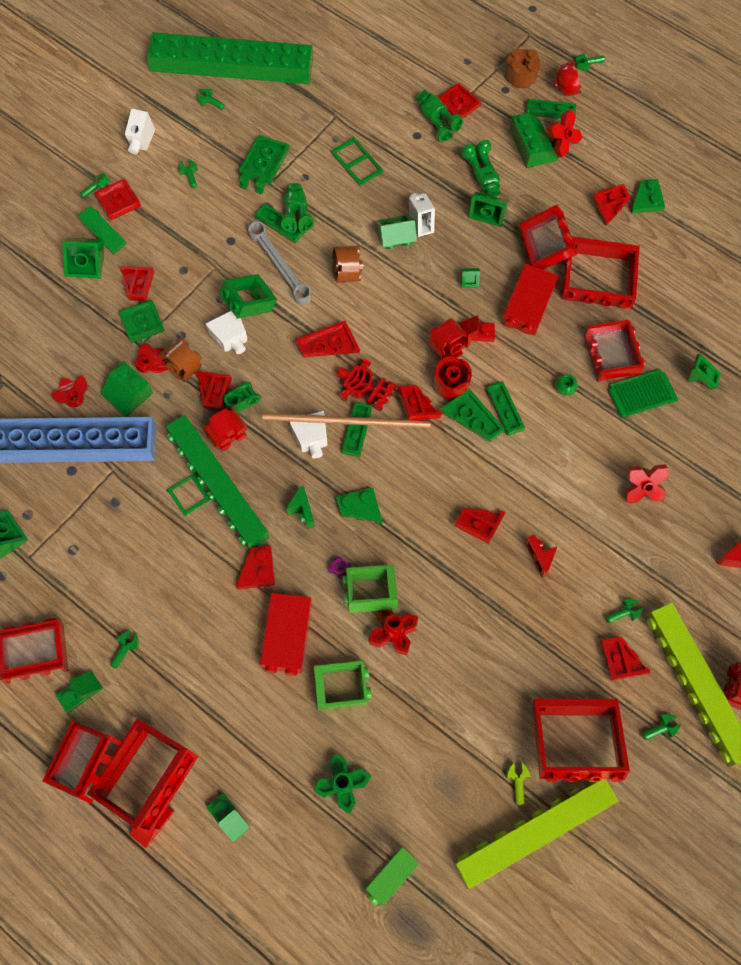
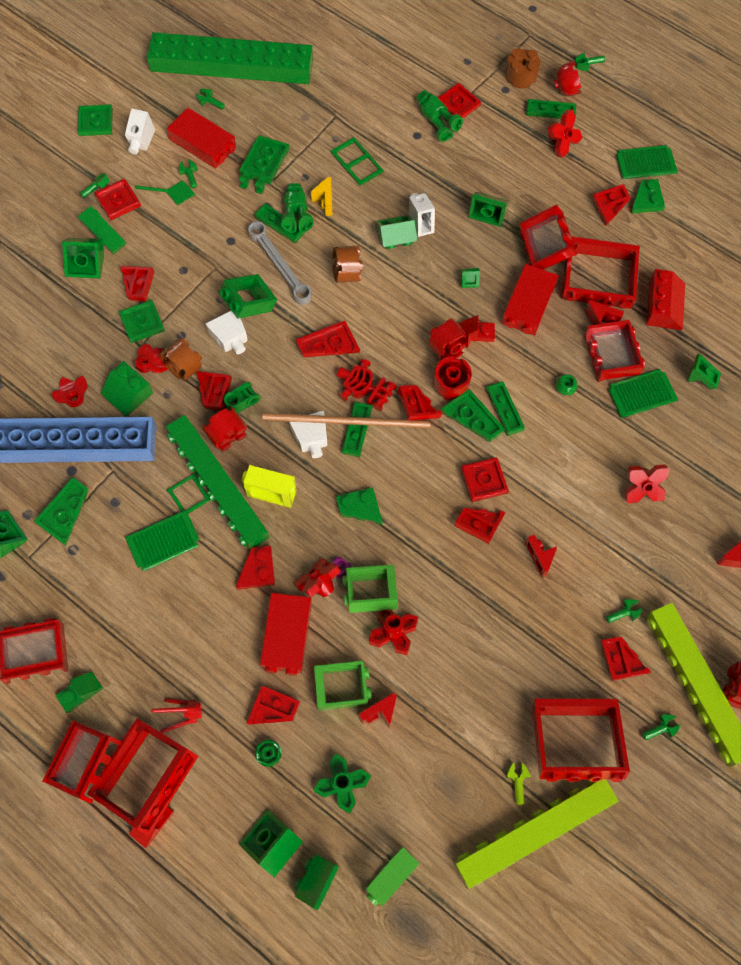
(62, 512): none -> green wing
(95, 120): none -> green tile
(124, 648): green bar -> none
(163, 541): none -> green window
(178, 193): none -> green piece
(191, 710): none -> red plant
(201, 138): none -> red brick
(228, 817): slope -> none
(268, 760): none -> green plate
(269, 486): none -> neon yellow window
(270, 843): none -> green slope
(273, 707): none -> red wing
(300, 505): green slope -> none
(316, 881): none -> green slope
(318, 579): none -> red plant
(323, 194): none -> yellow slope
(384, 707): none -> red slope
(484, 479): none -> red plate
(487, 176): green piece -> none
(532, 140): green slope -> none
(599, 312): none -> red slope
(646, 162): none -> green window
(666, 300): none -> red slope

